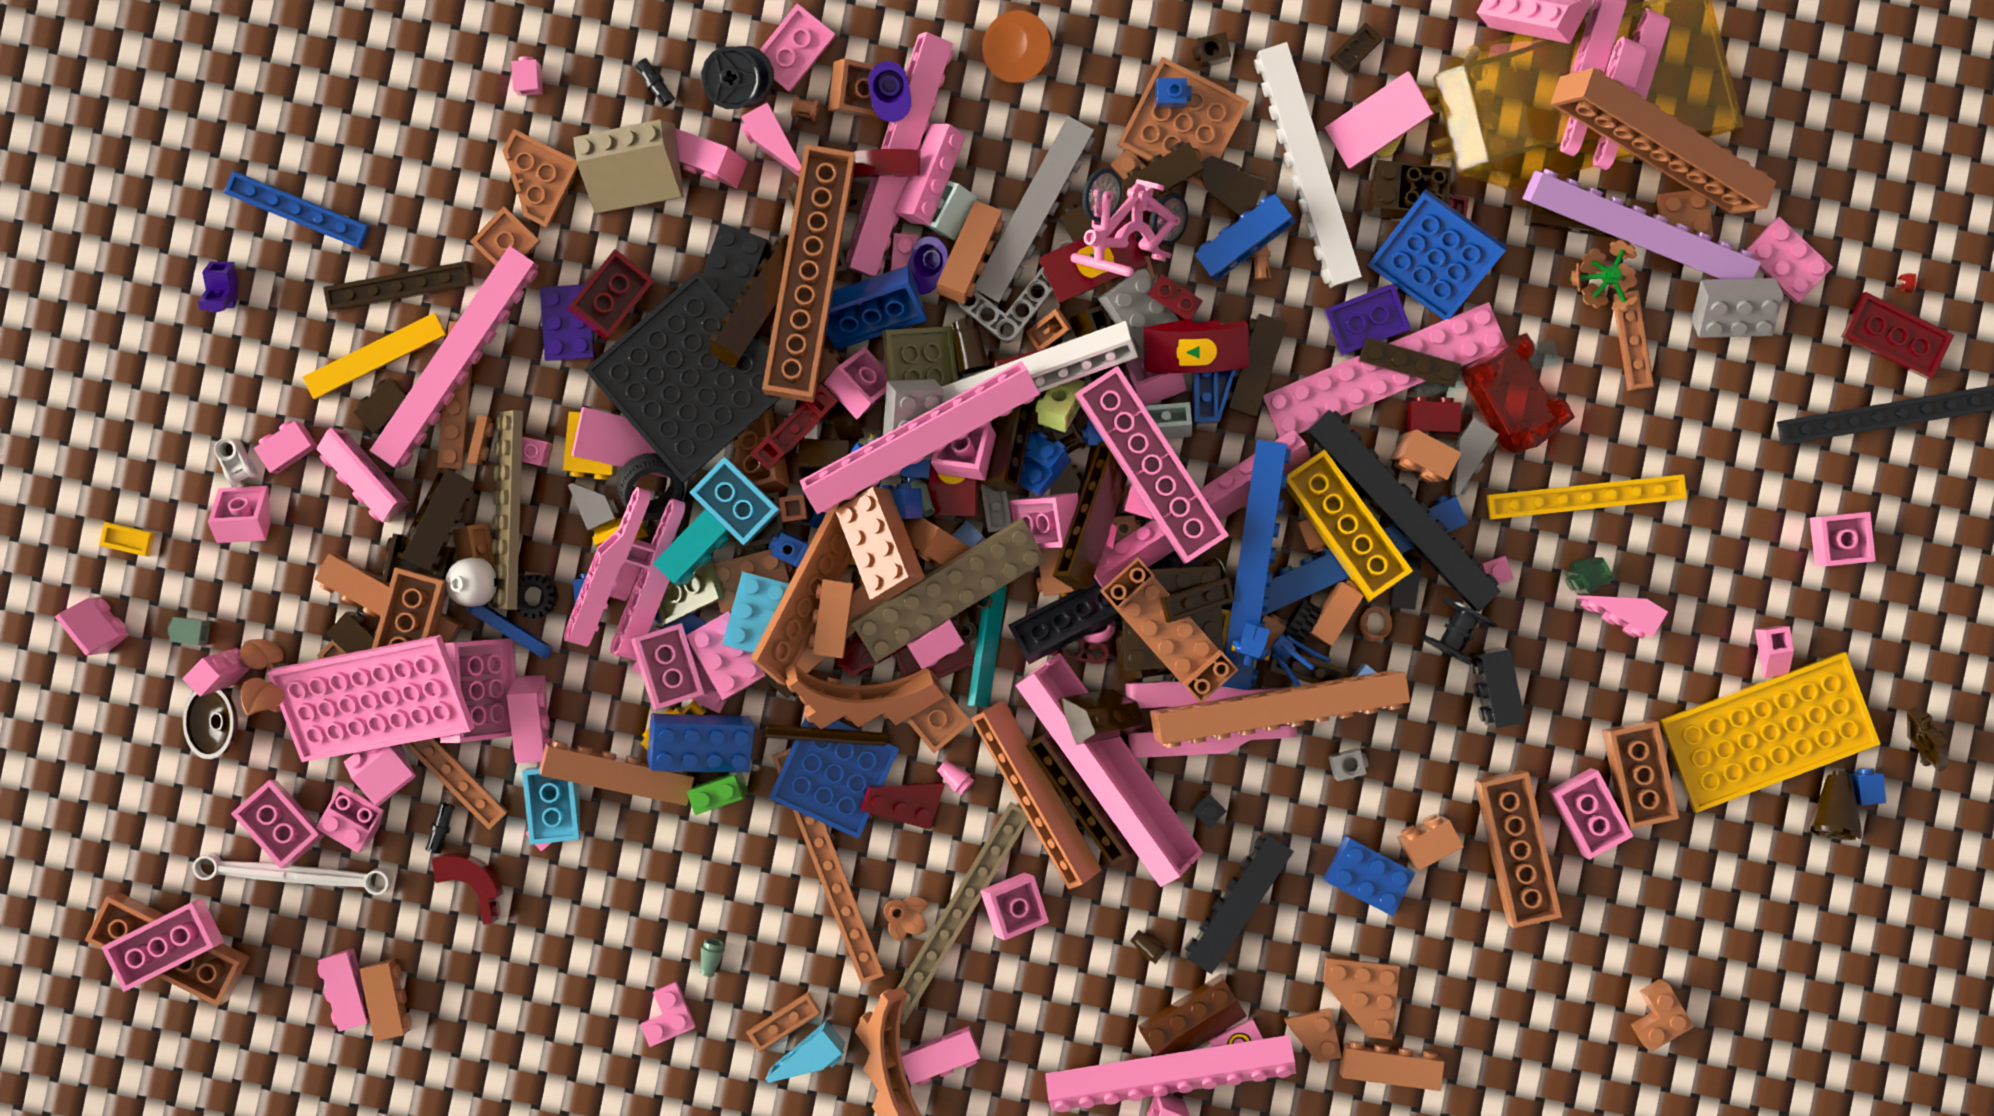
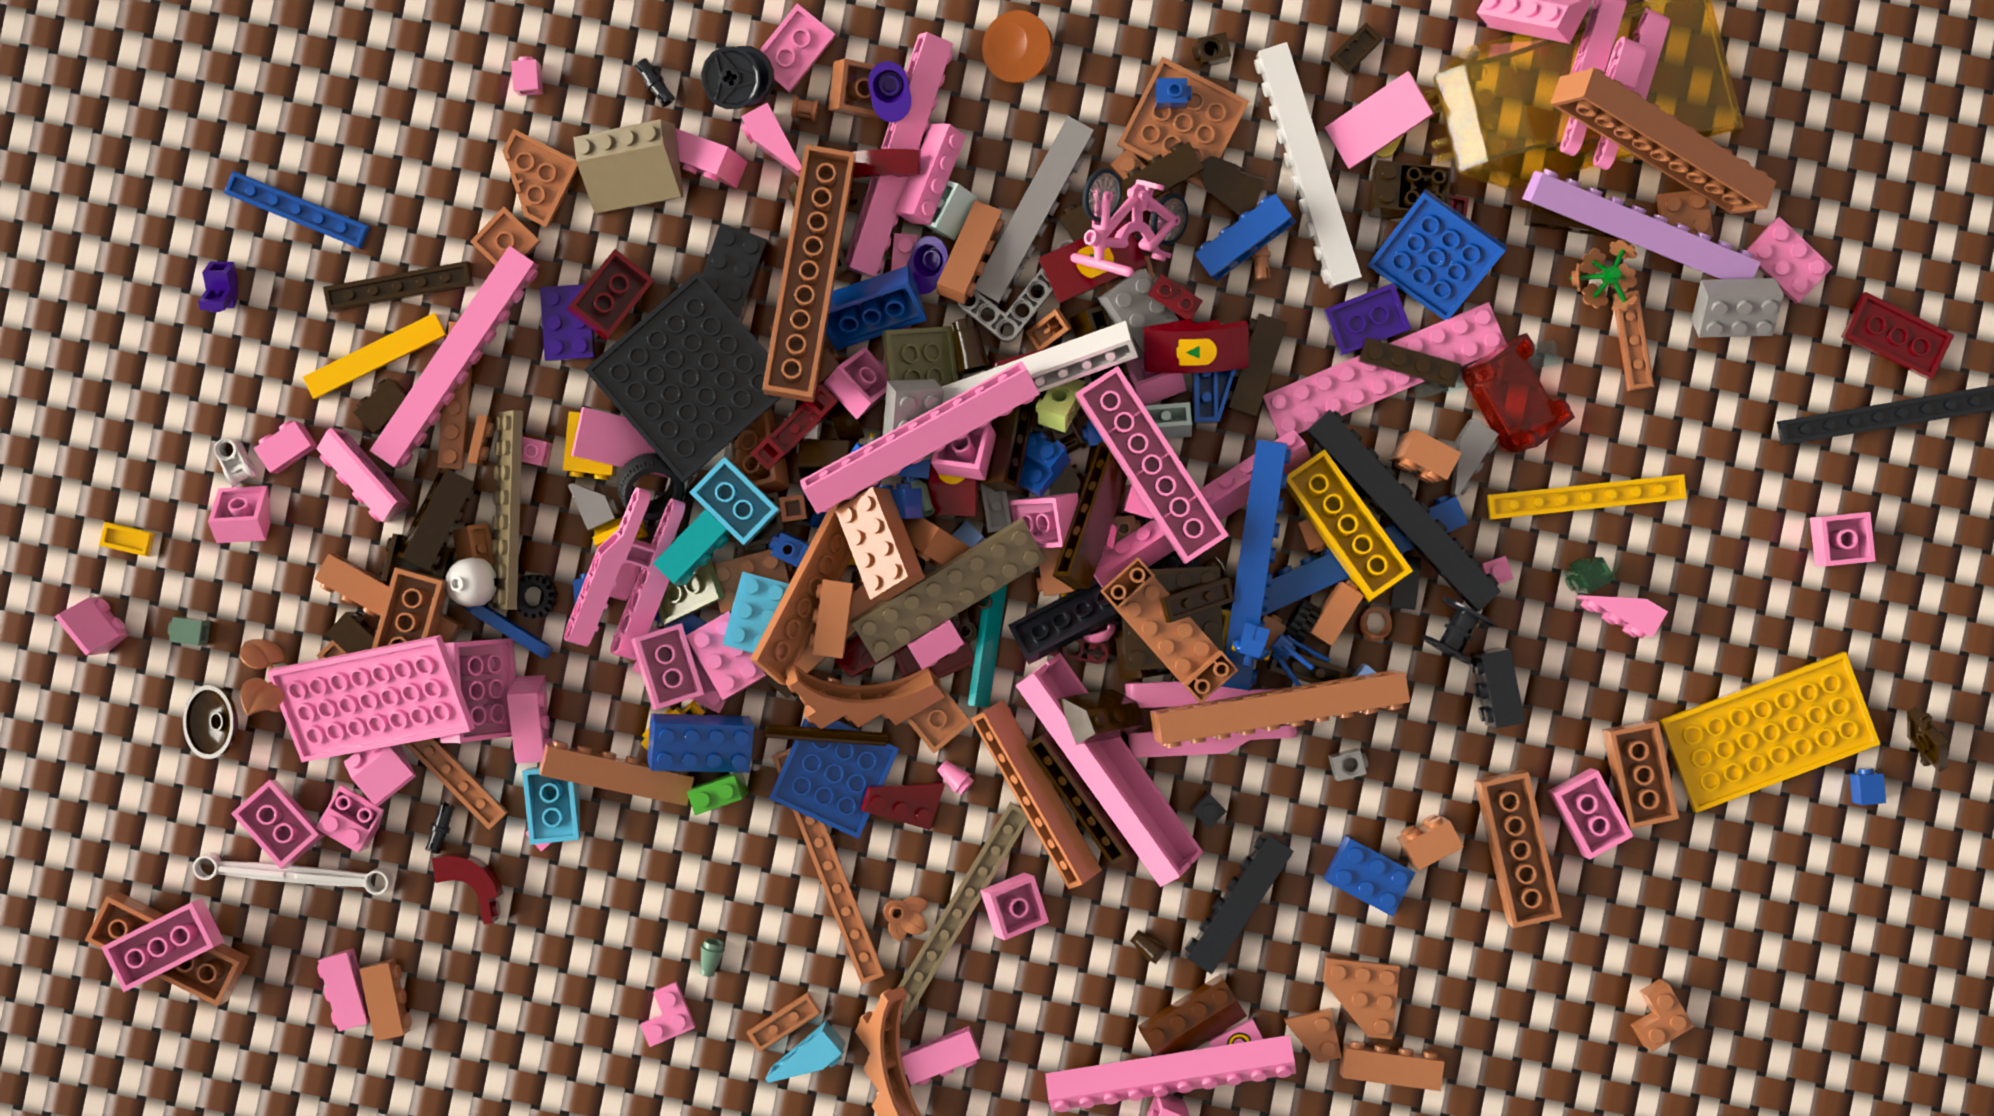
(216, 672): bright pink brick -> none
(751, 308): dark brown brick -> none
(1434, 416): dark red brick -> none
(1775, 650): bright pink slope -> none
(1837, 809): dark brown cone -> none
(1908, 284): clear red hinge -> none

